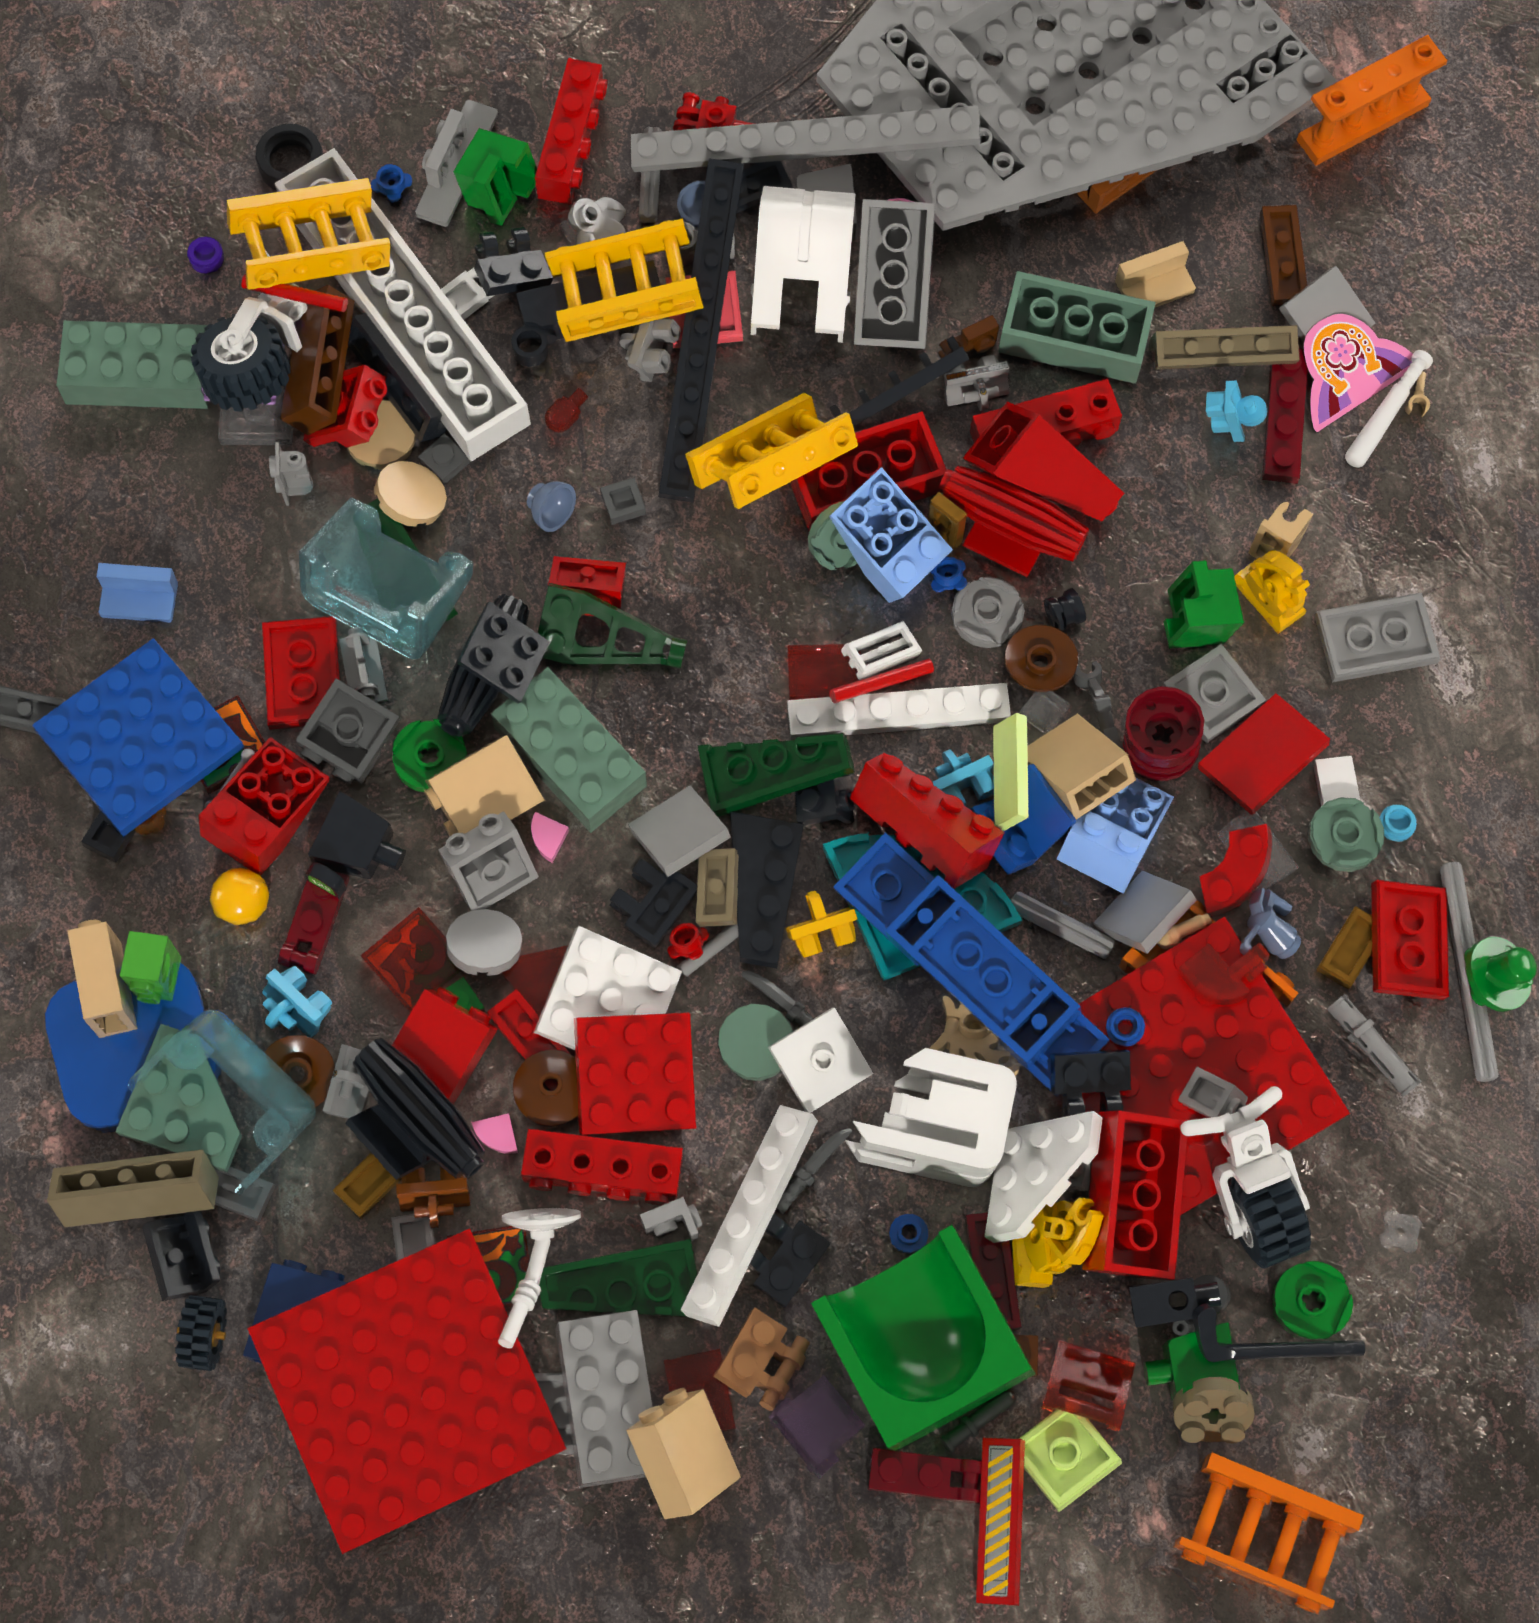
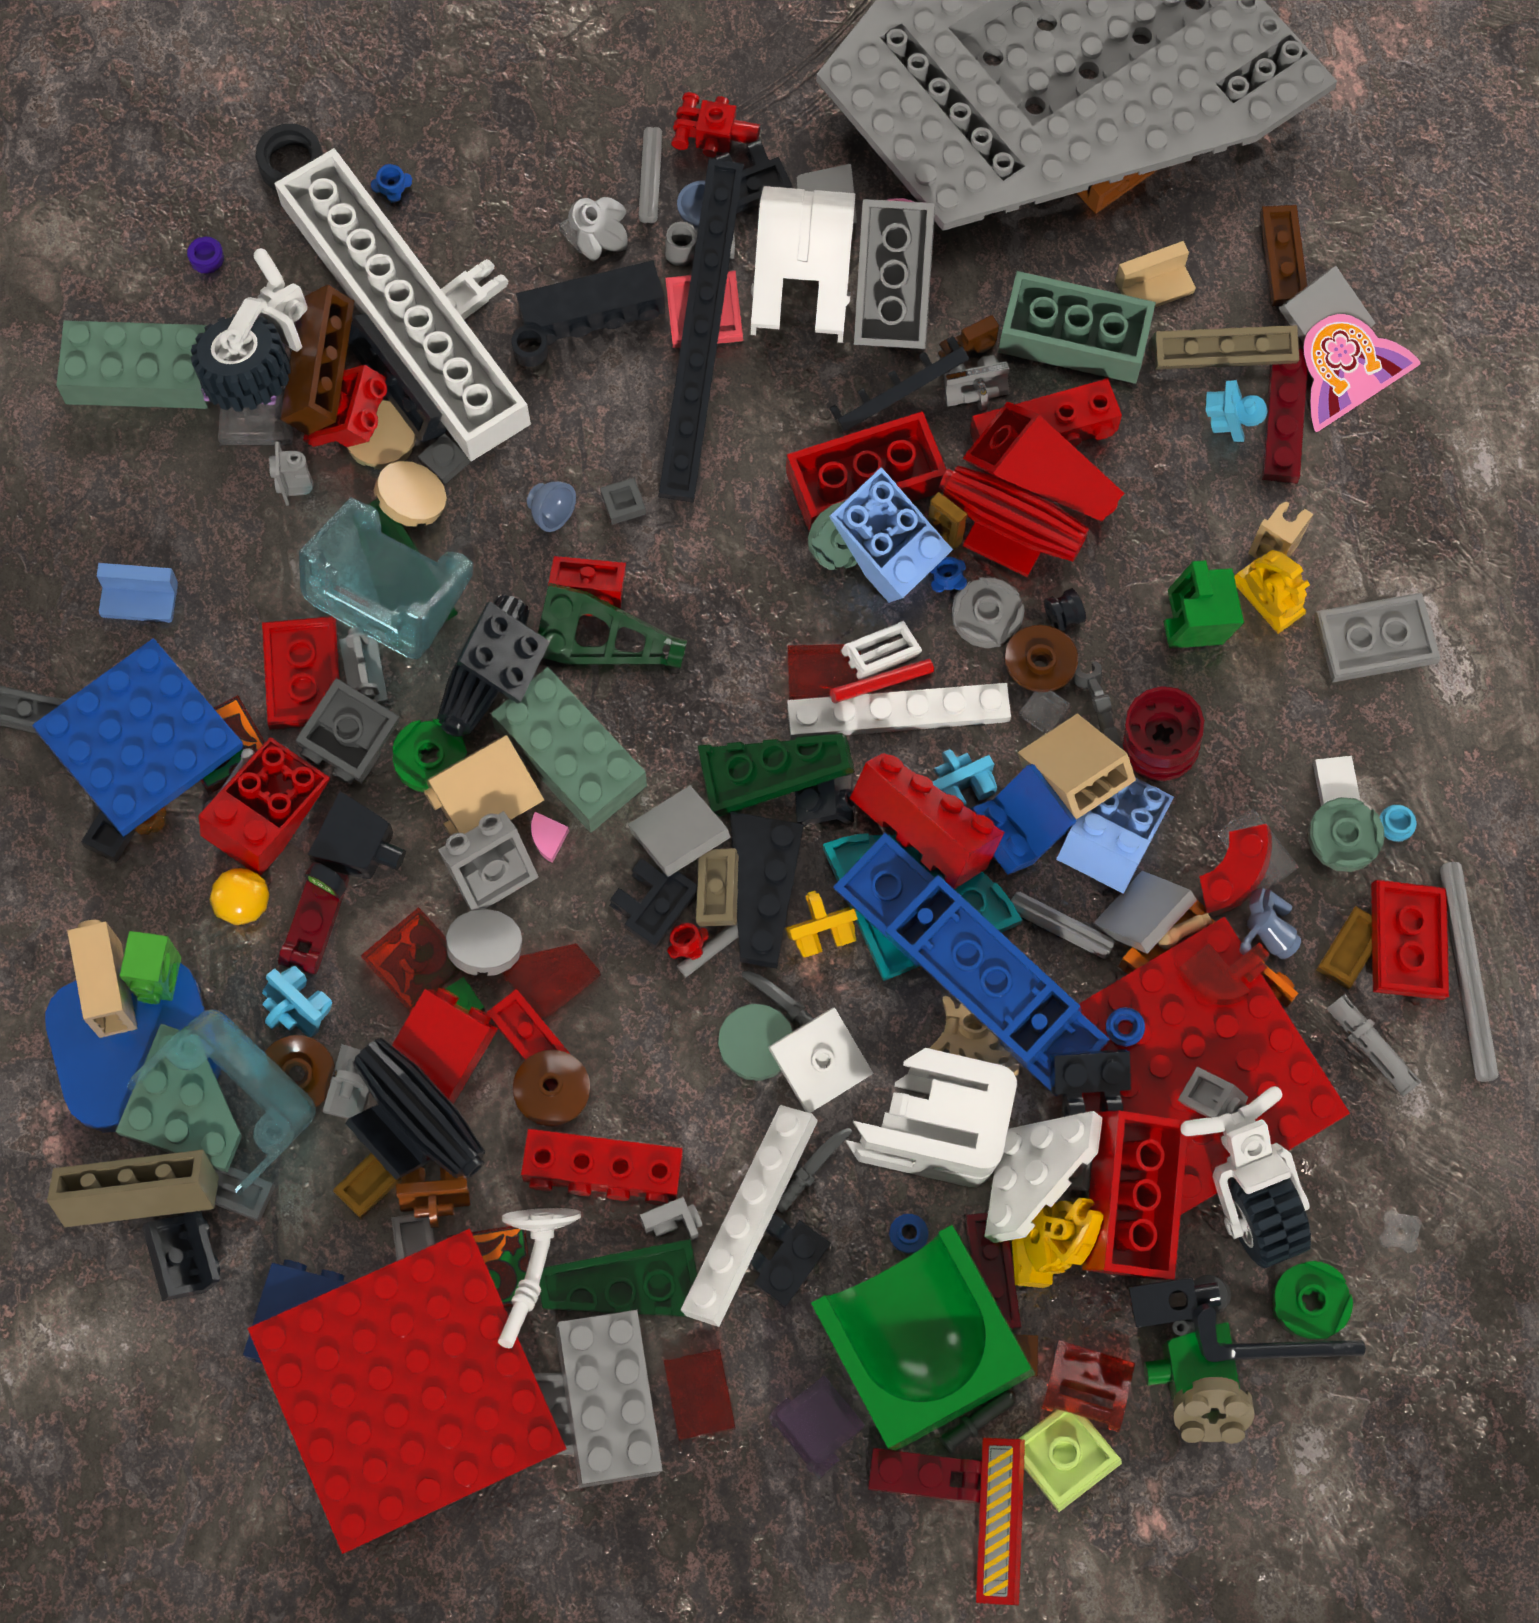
(201, 1333): black wheel -> none
(301, 206): yellow fence -> none
(303, 295): red bar -> none
(452, 140): light grey bracket -> none
(494, 173): green plate -> none
(496, 1133): bright pink tile -> none
(511, 272): black plate -> none
(565, 411): clear red cylinder -> none
(570, 131): red brick -> none
(603, 980): white plate -> none
(632, 308): yellow fence -> none
(634, 1073): red plate -> none
(646, 345): light grey hips -> none
(683, 1453): tan brick -> none
(750, 1354): medium nougat plate -> none
(771, 450): yellow fence -> none
(807, 138): light grey plate -> none
(1010, 771): yellowish green tile -> none
(1220, 691): light grey tile -> none
(1263, 754): red tile -> none
(1298, 1506): orange fence -> none
(1371, 100): orange fence -> none
(1385, 413): white piece -> none
(1419, 396): tan hand -> none
(1499, 973): green plate -> none

